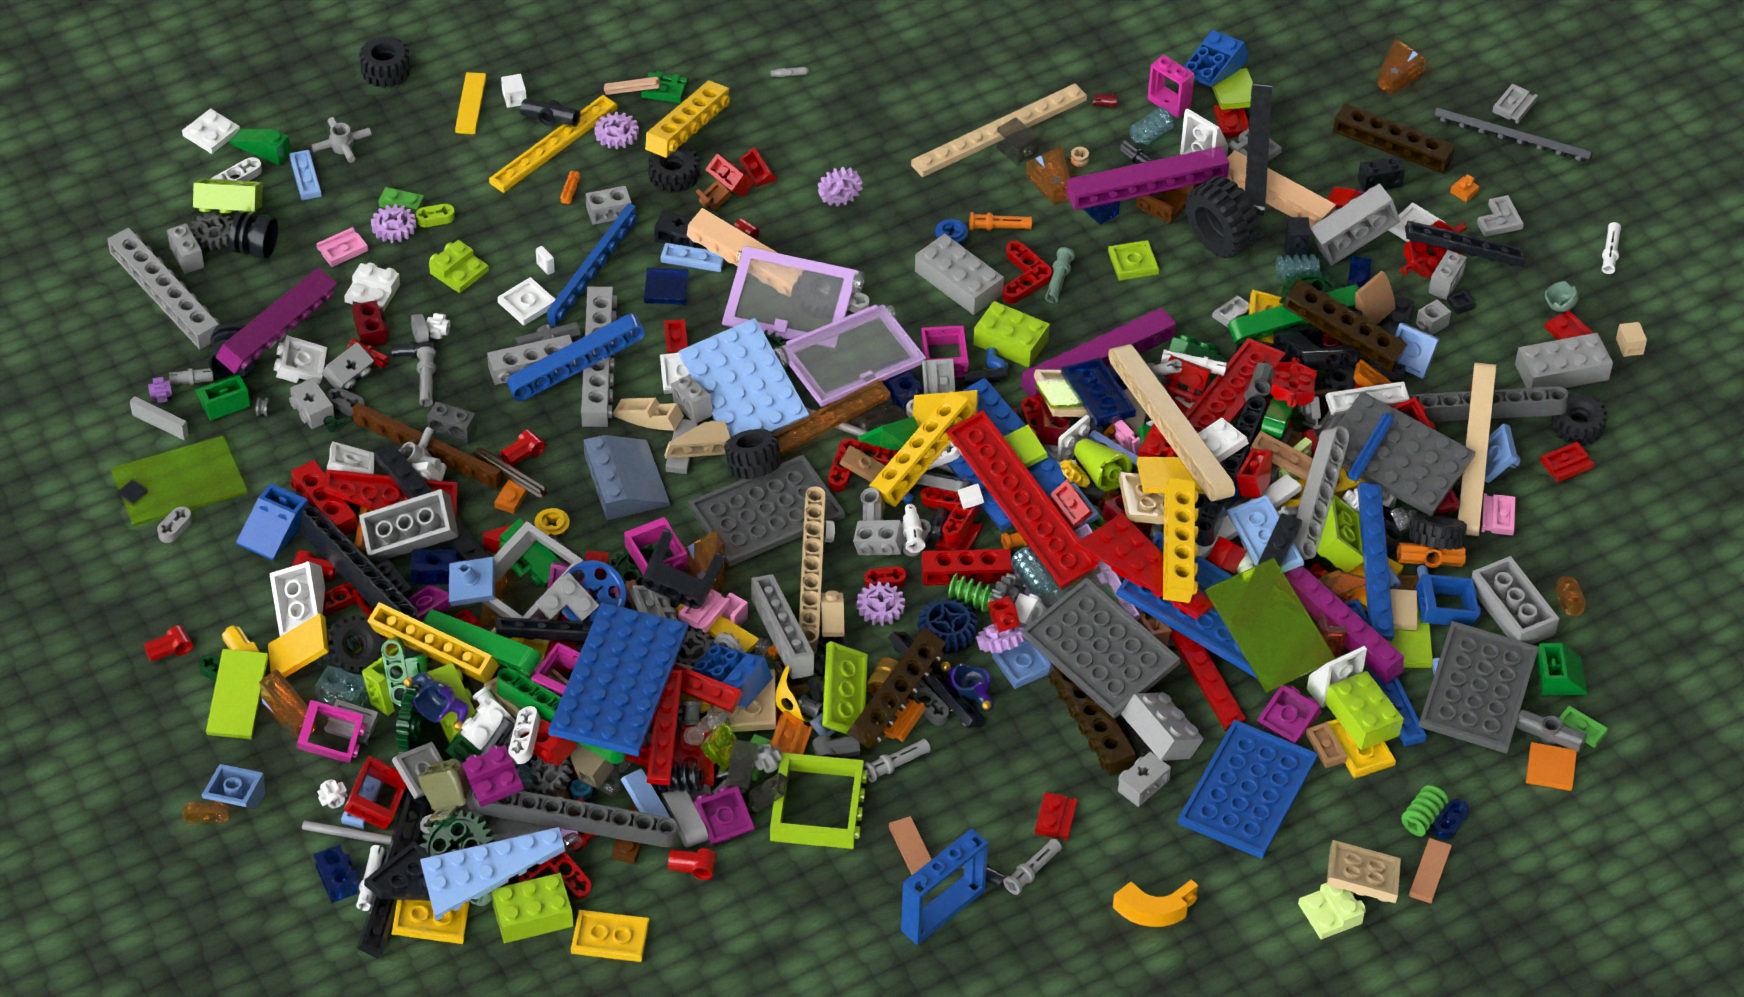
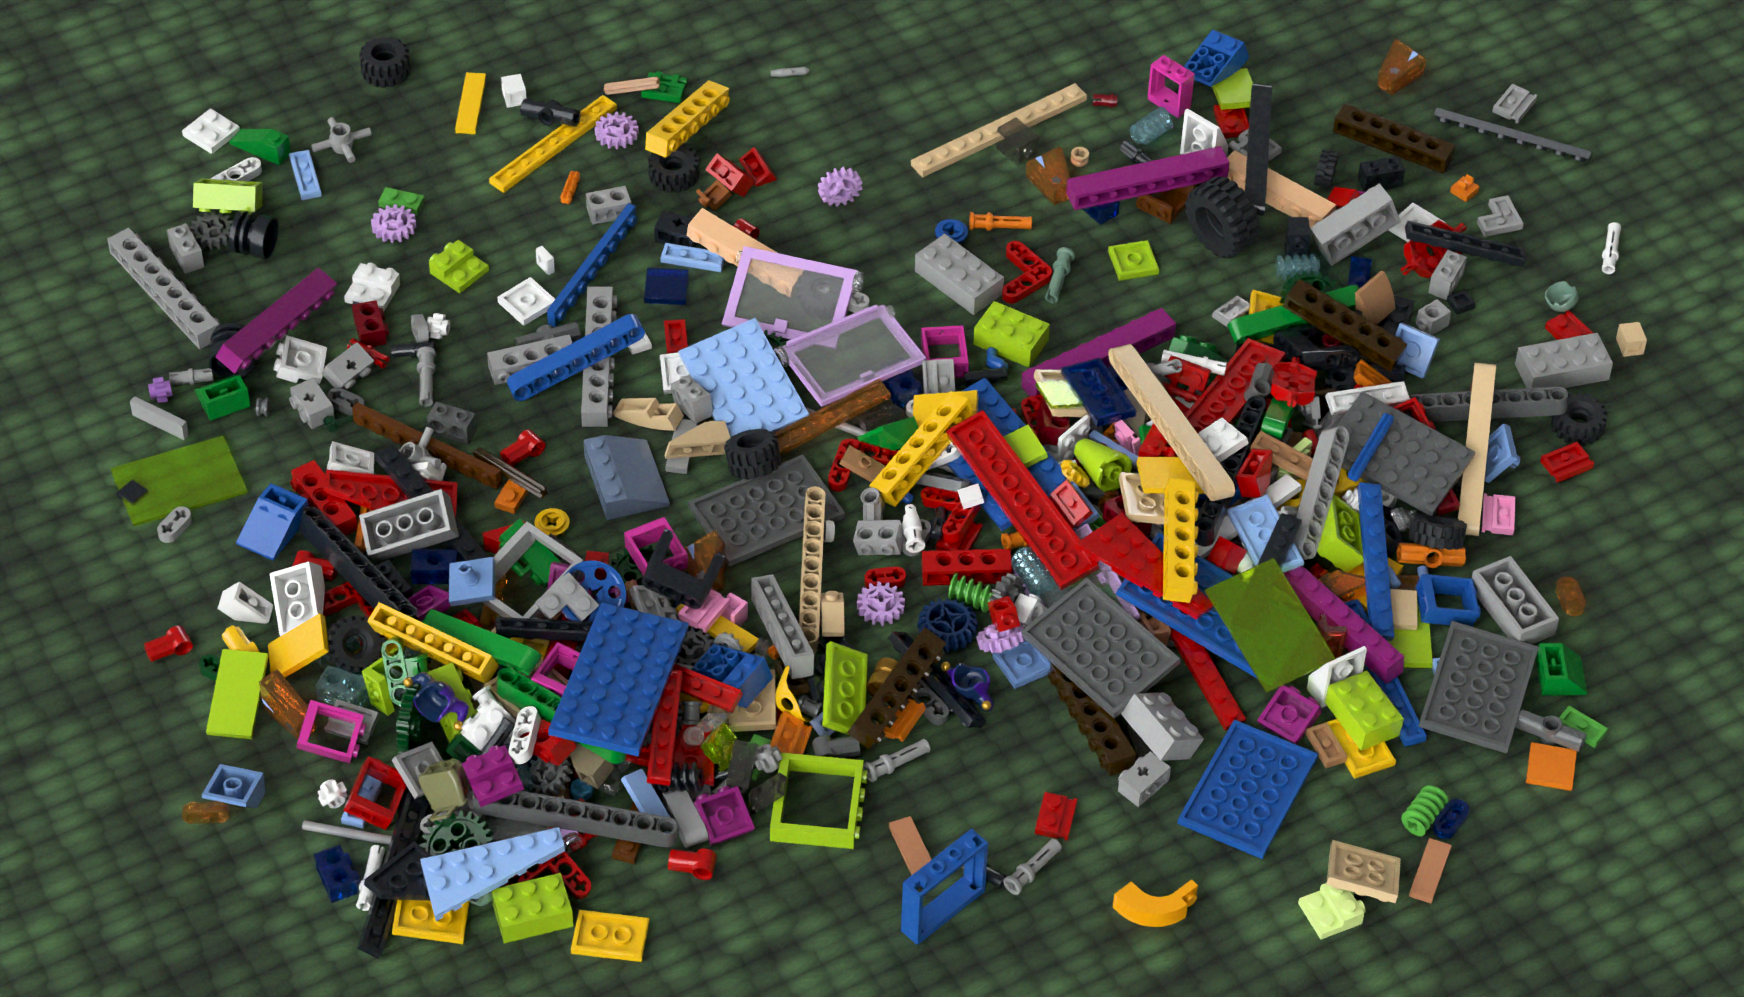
(245, 605): none -> white slope
(342, 247): bright pink plate -> none
(435, 215): lime beam -> none
(642, 345): none -> white tile
(1326, 168): none -> black tyre

